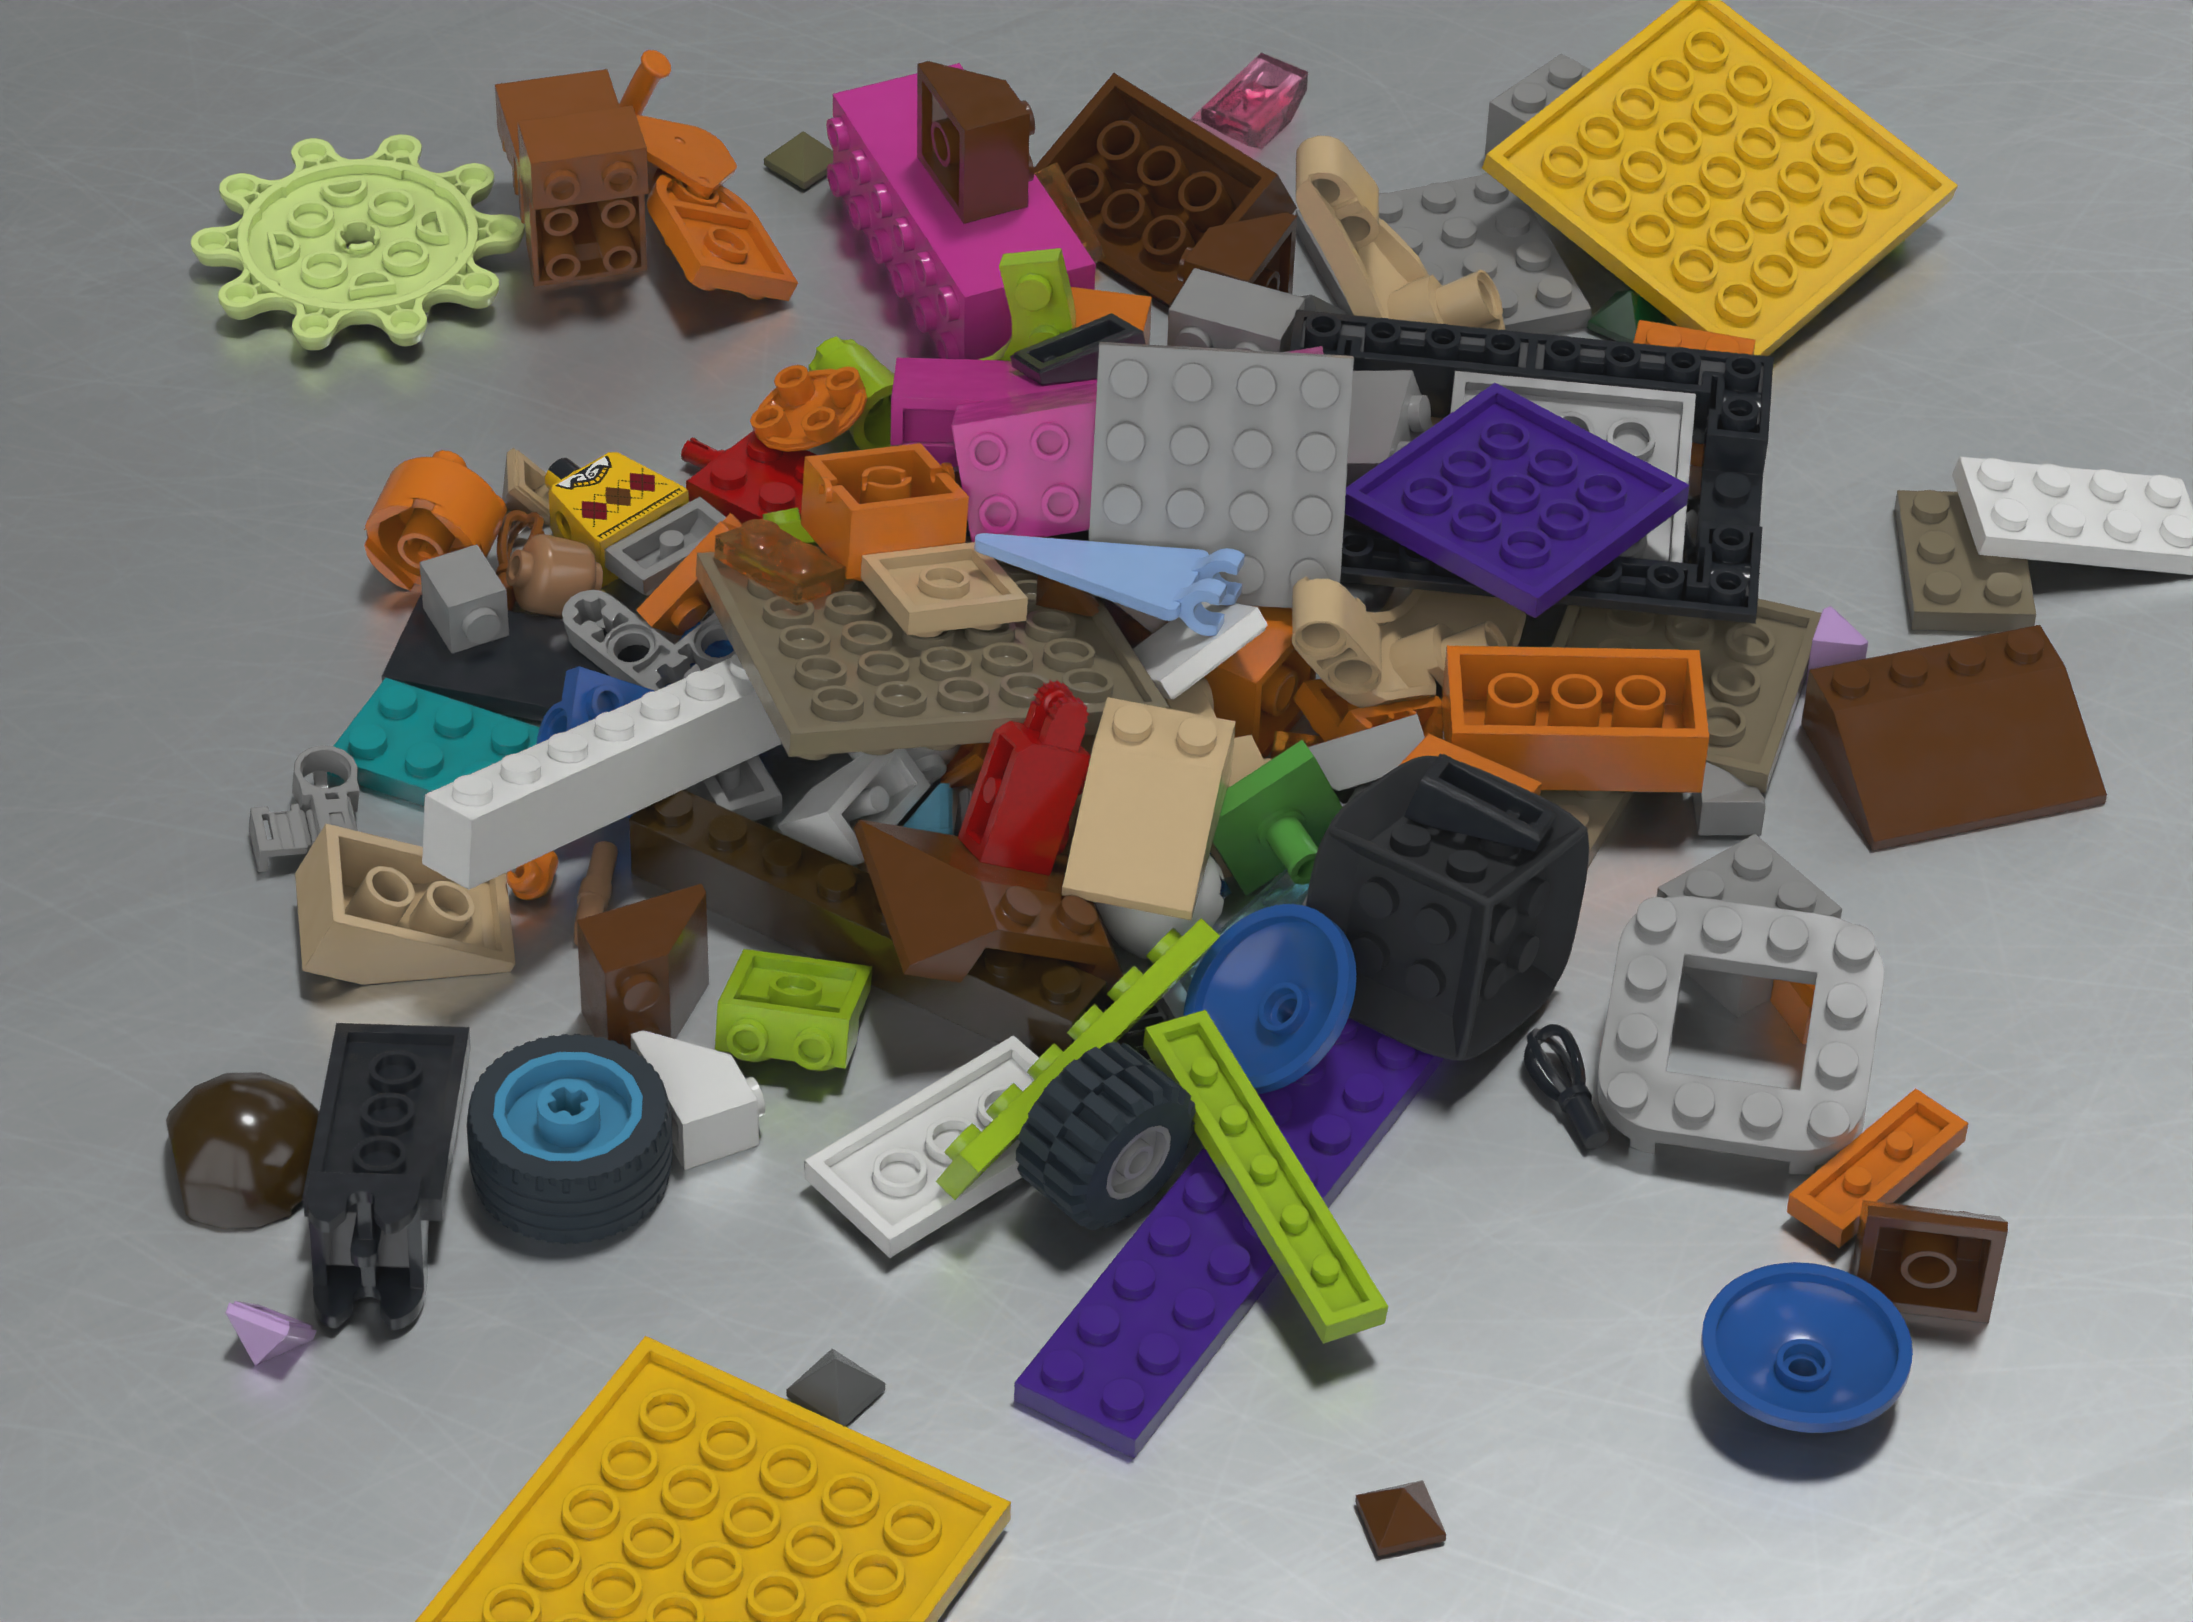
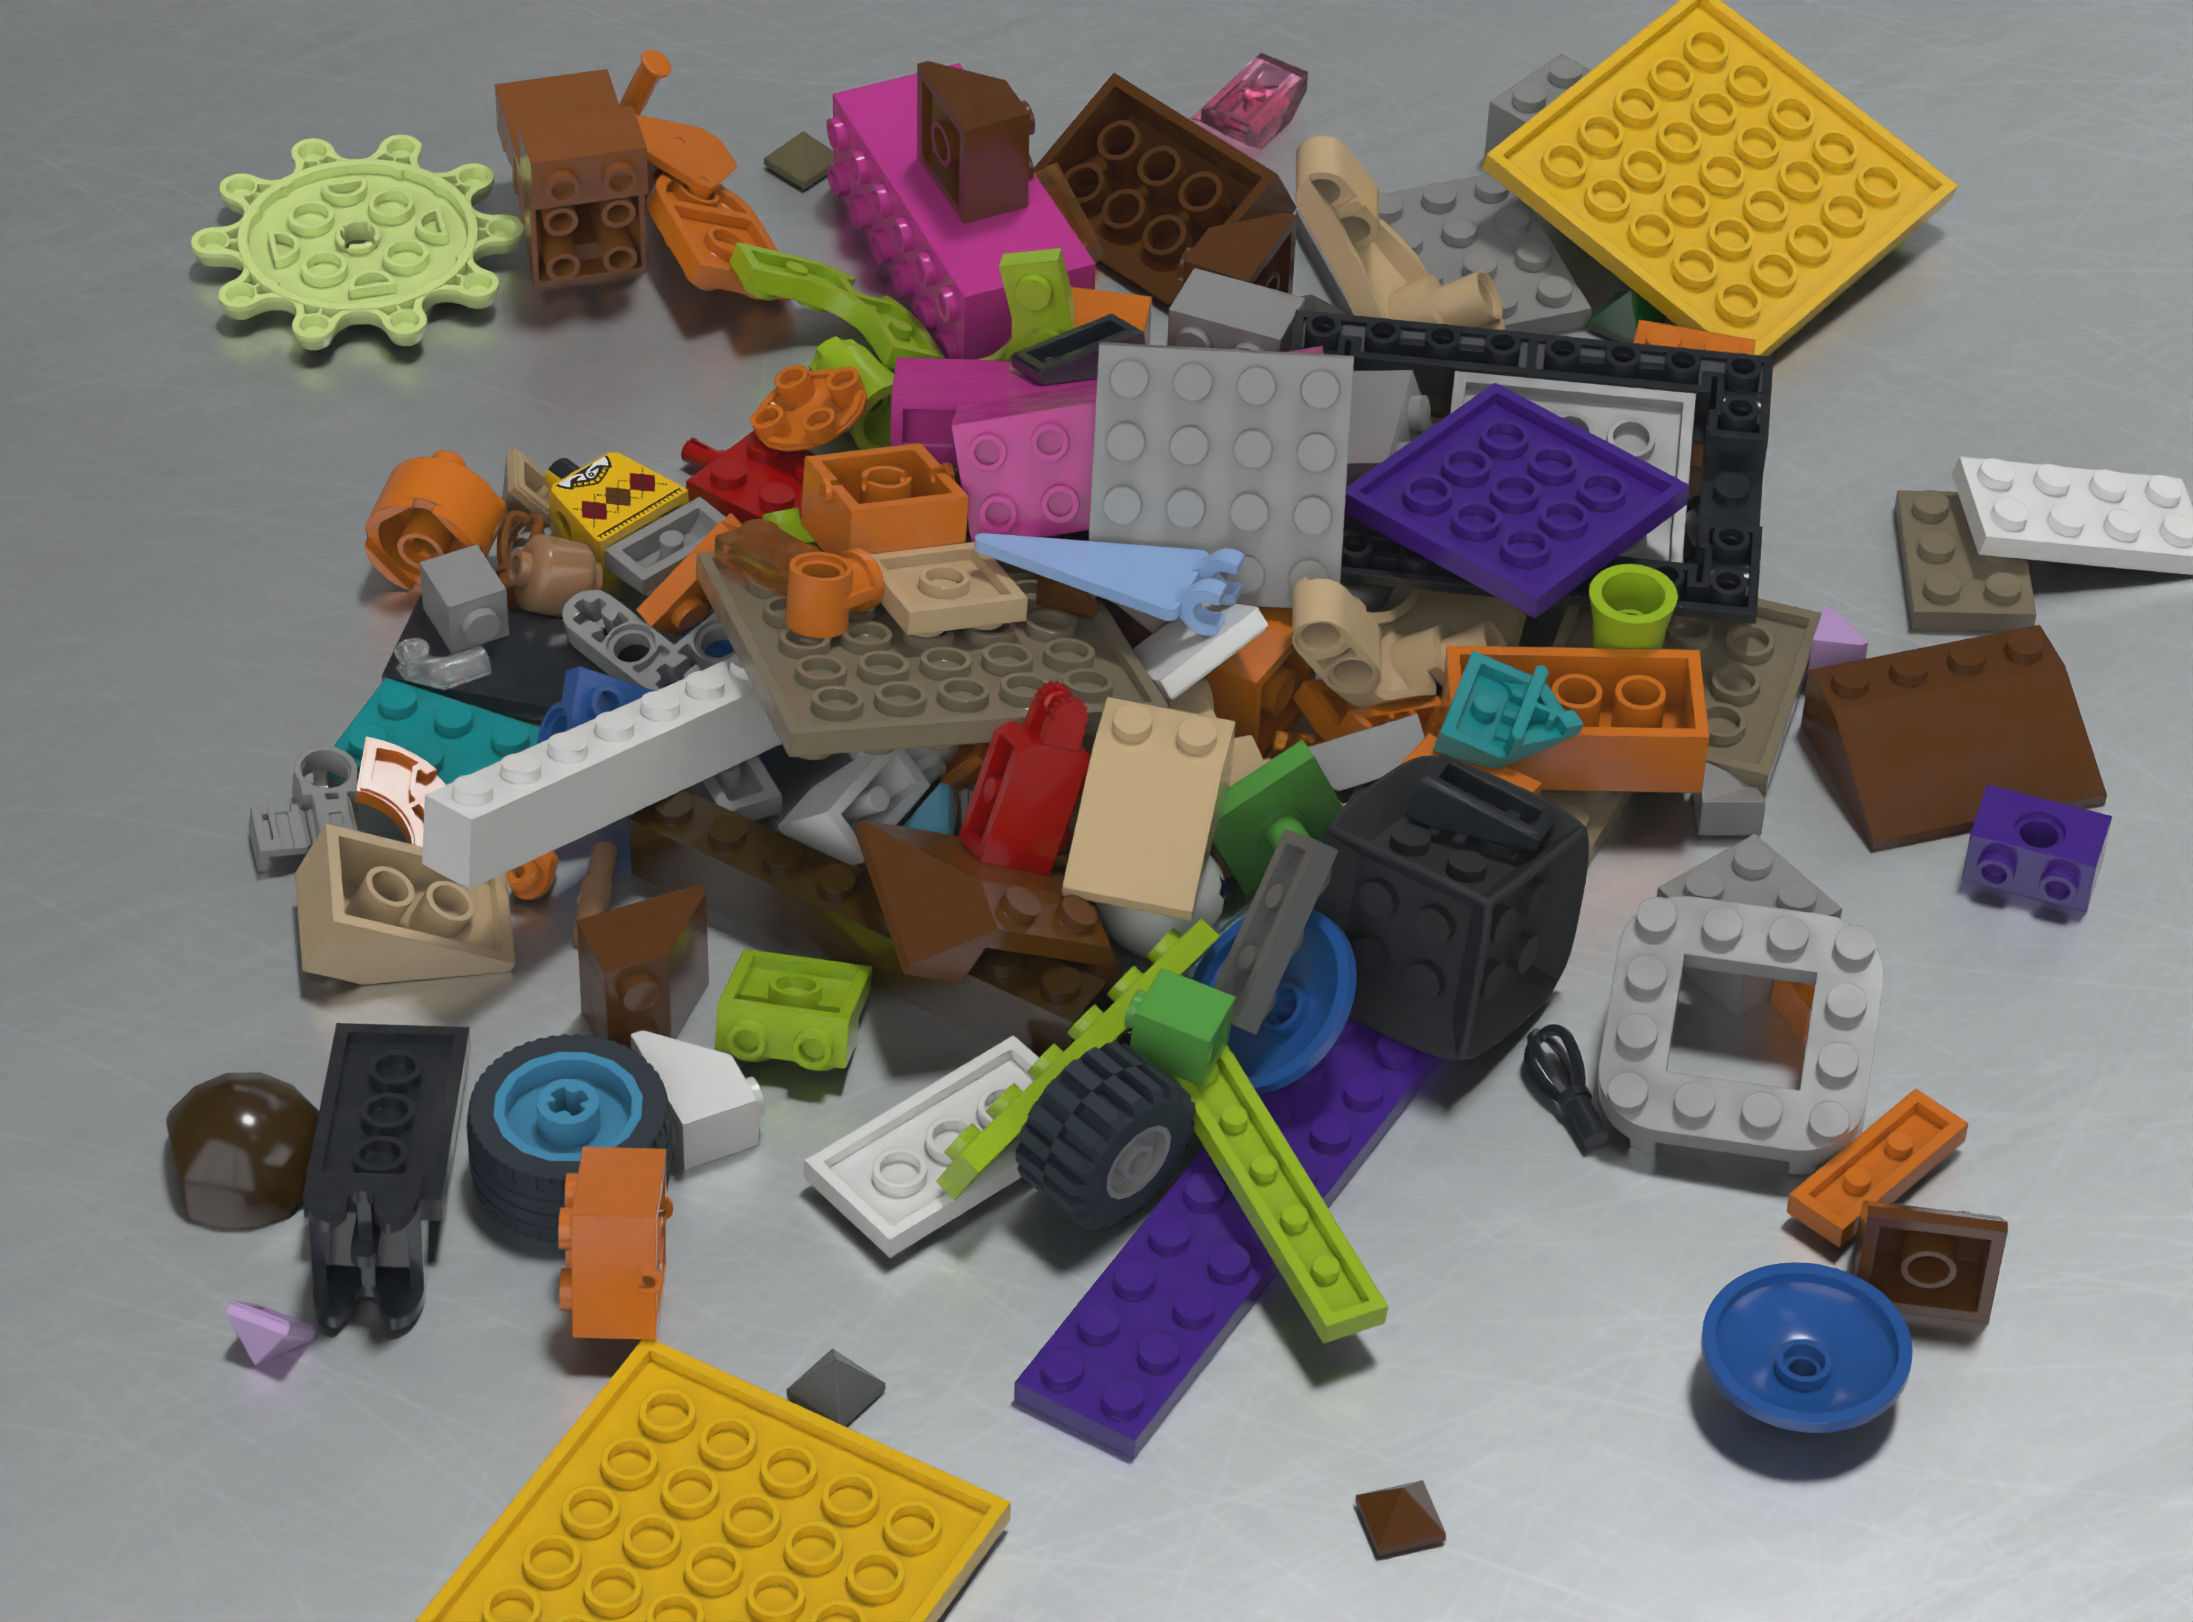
(396, 785): none -> tile
(440, 672): none -> clear arm
(615, 1243): none -> orange brick
(822, 288): none -> lime plate
(827, 587): none -> orange piece
(1180, 1025): none -> bright green brick
(1274, 926): none -> dark grey plate
(1503, 715): none -> teal slope
(1631, 607): none -> lime plant
(2036, 848): none -> dark purple brick

